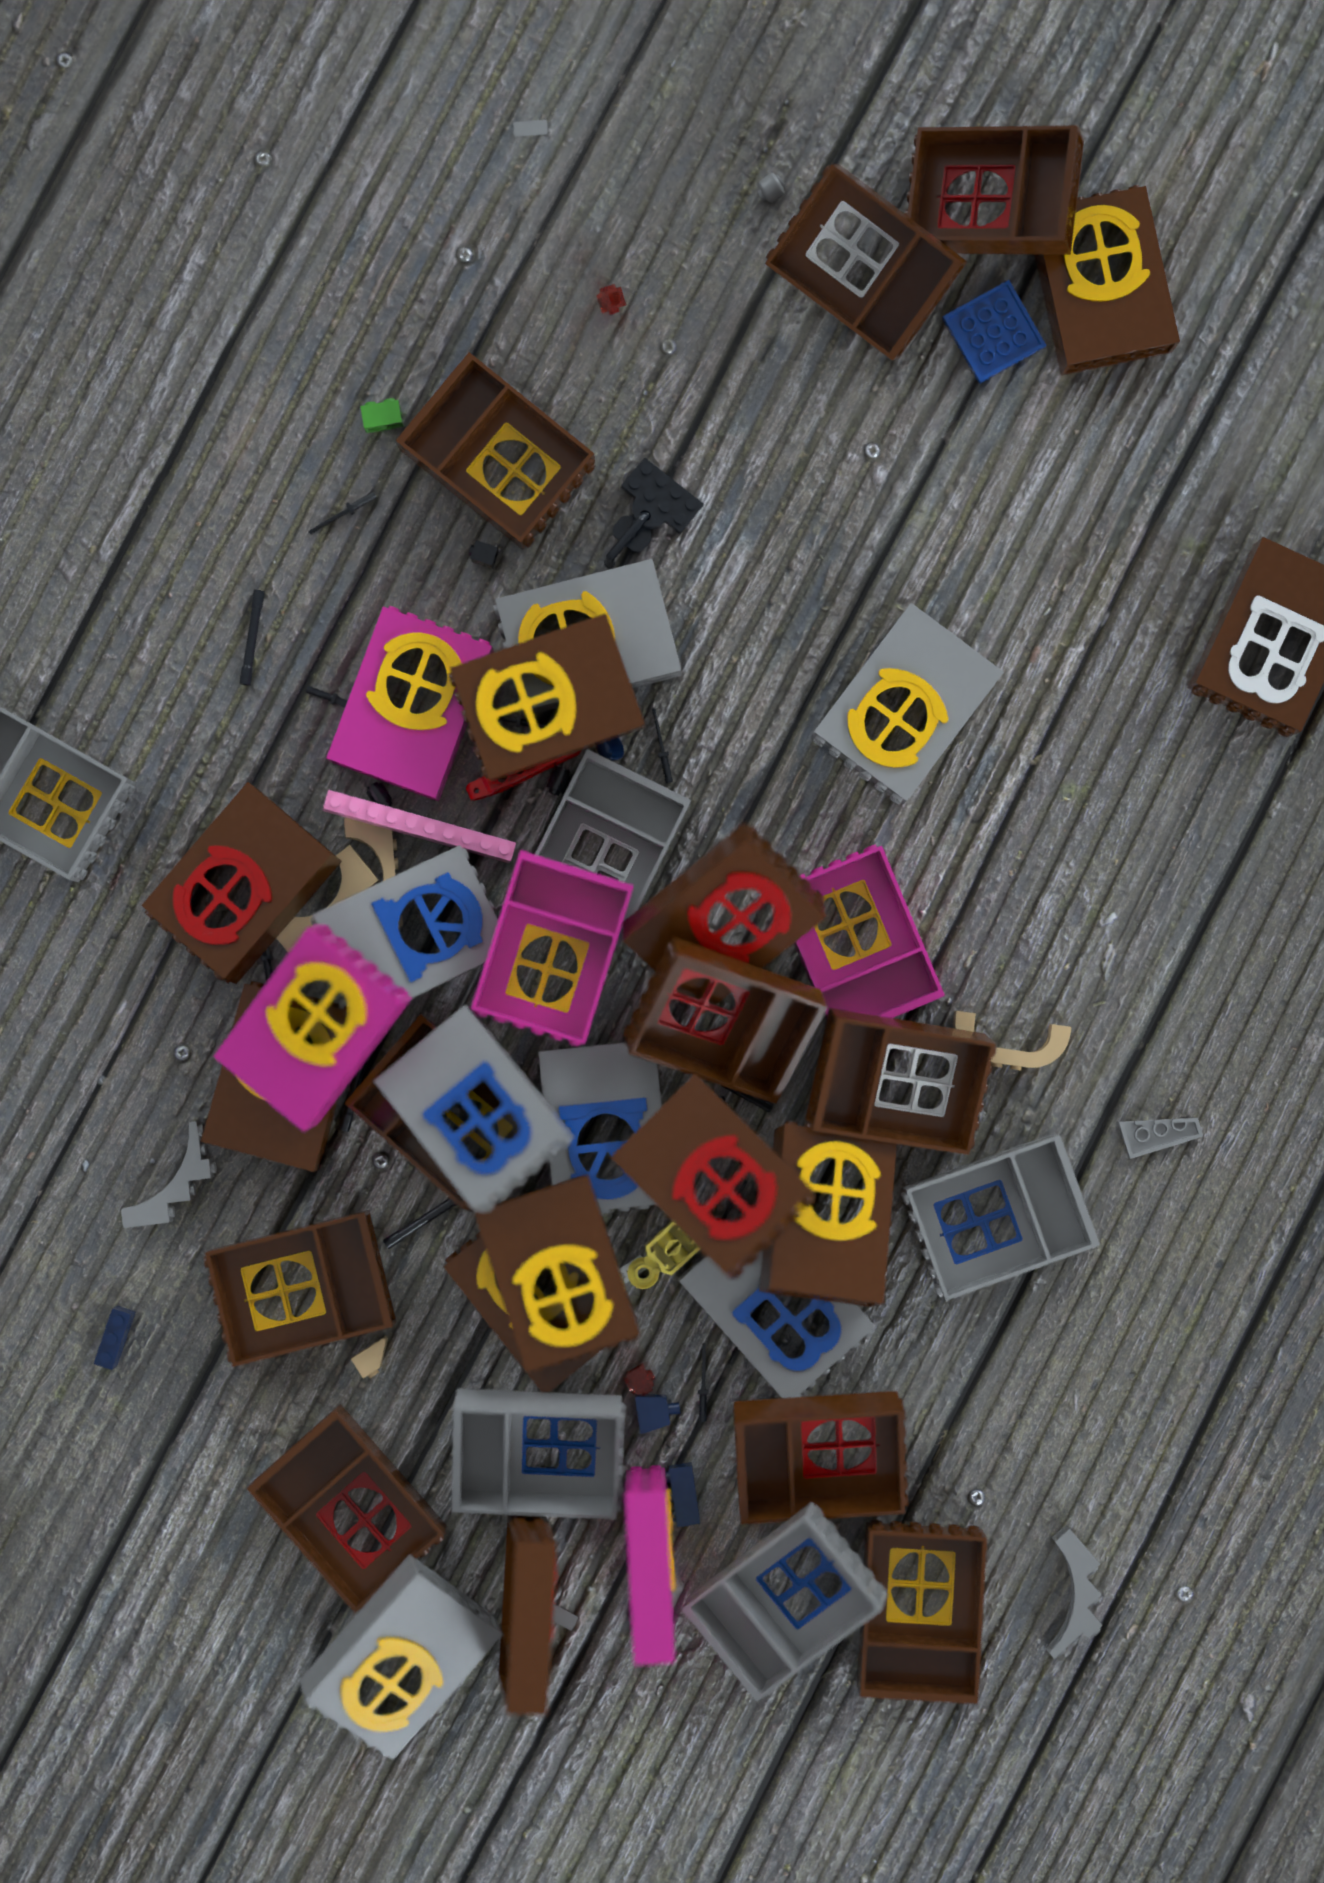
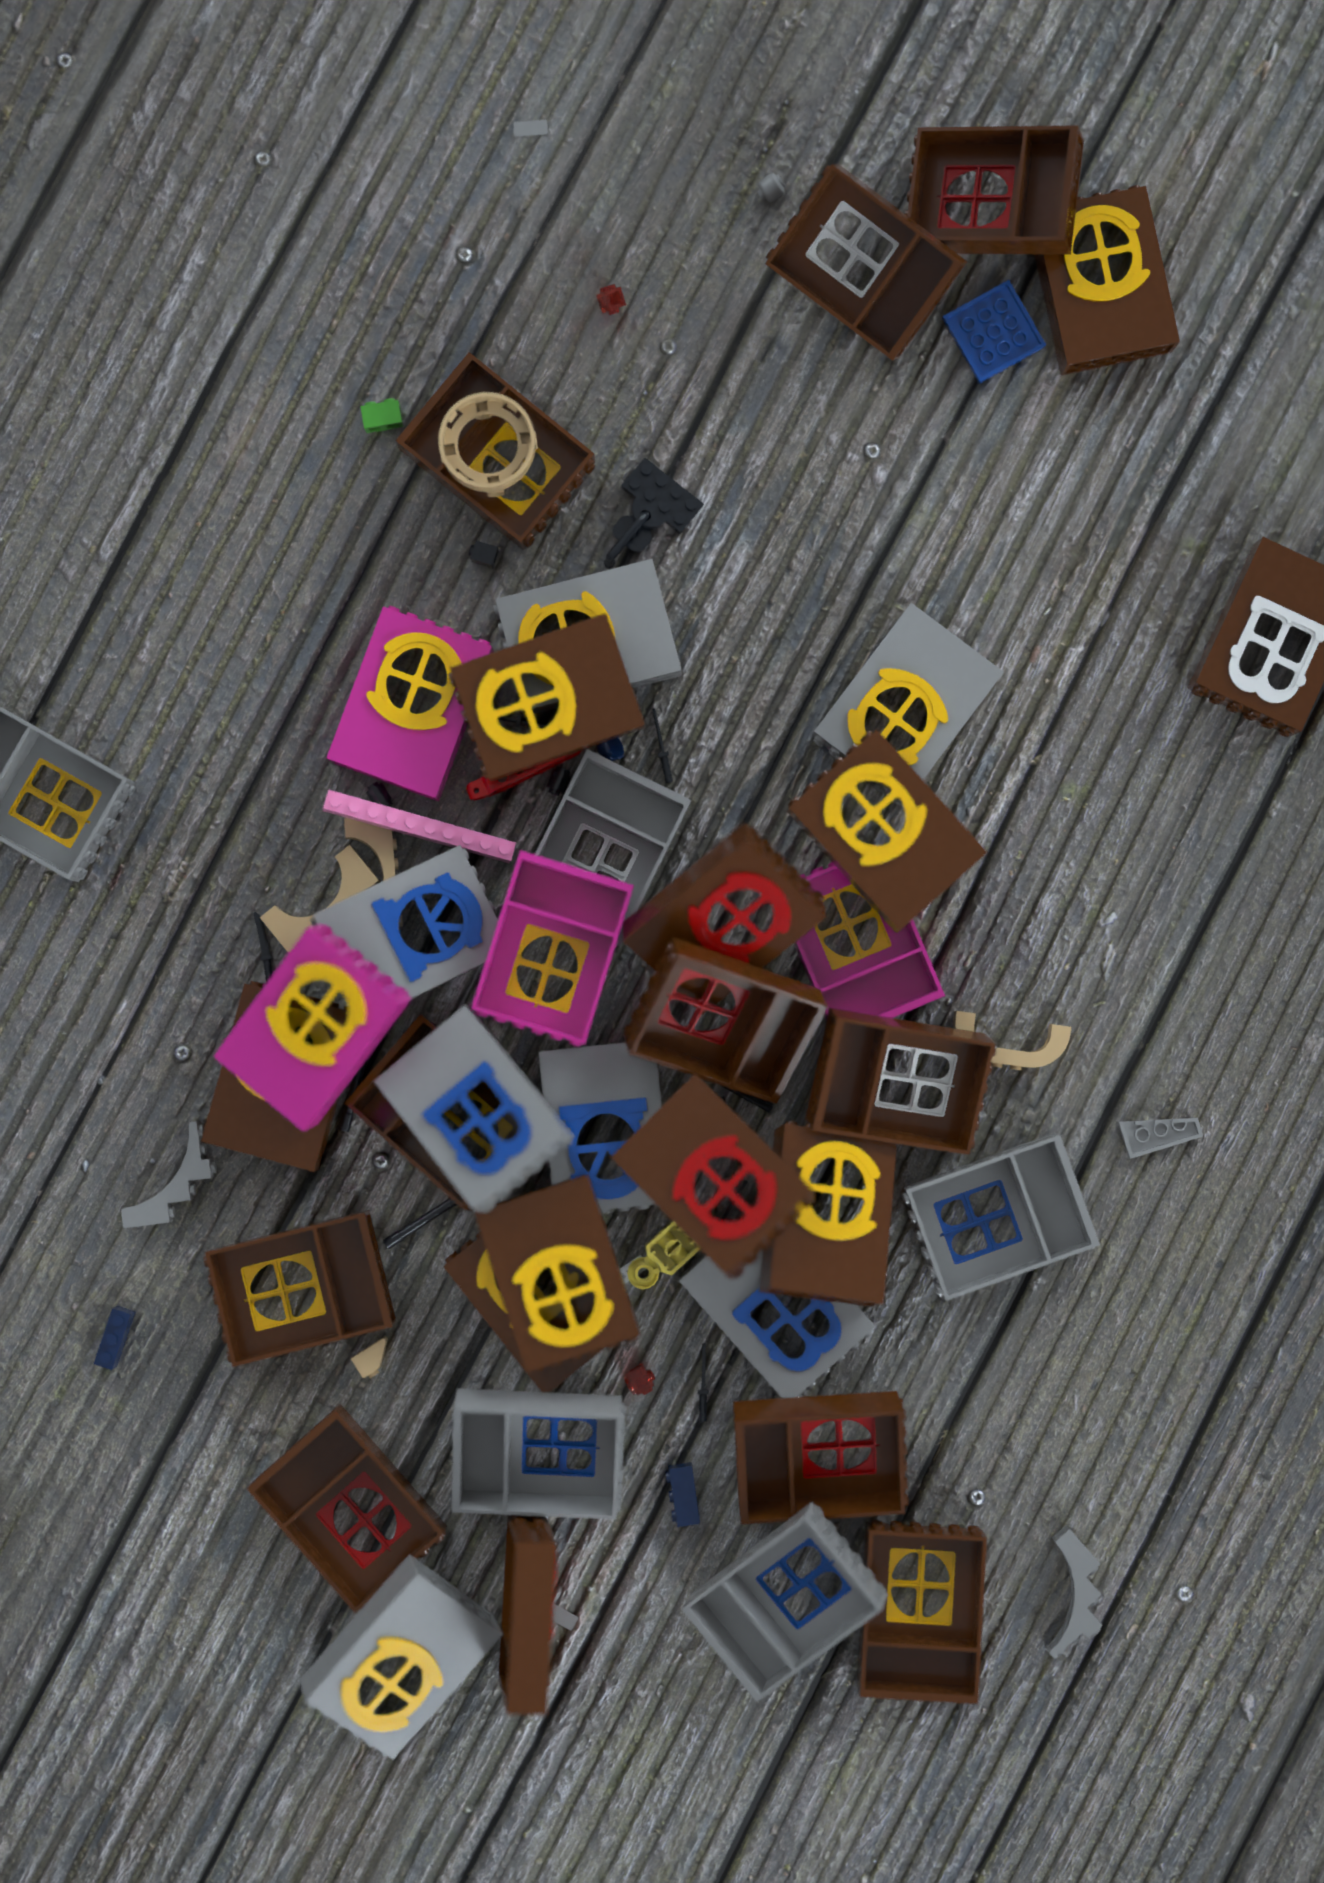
(247, 668): black piece -> none
(283, 872): reddish brown panel -> none
(324, 695): black sword -> none
(350, 508): black sword -> none
(483, 407): none -> tan piece
(650, 1564): dark pink panel -> none
(654, 1411): dark blue torso -> none
(916, 862): none -> reddish brown panel

